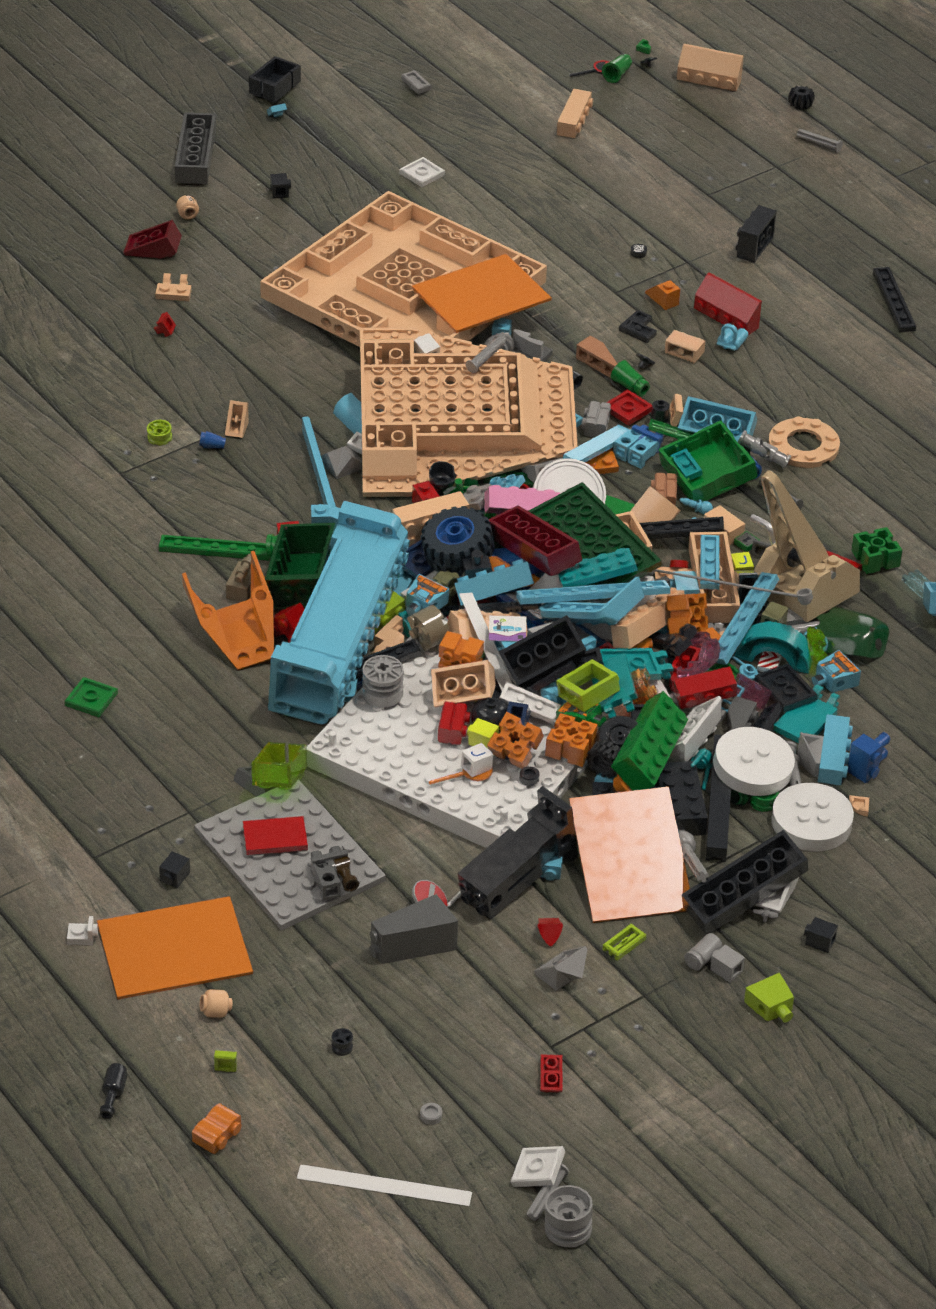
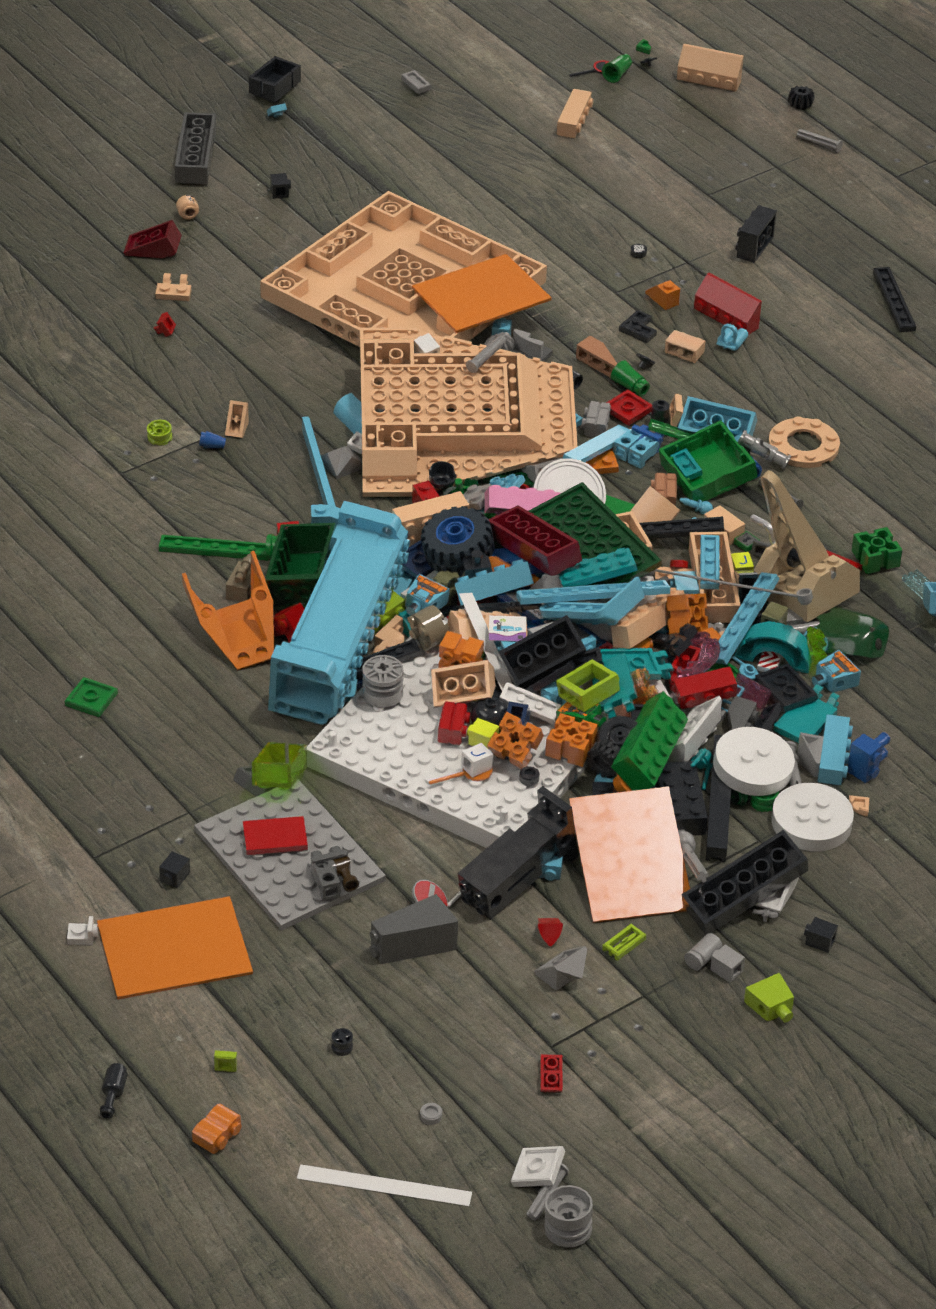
(215, 1003): light nougat head -> none
(422, 172): white tile -> none

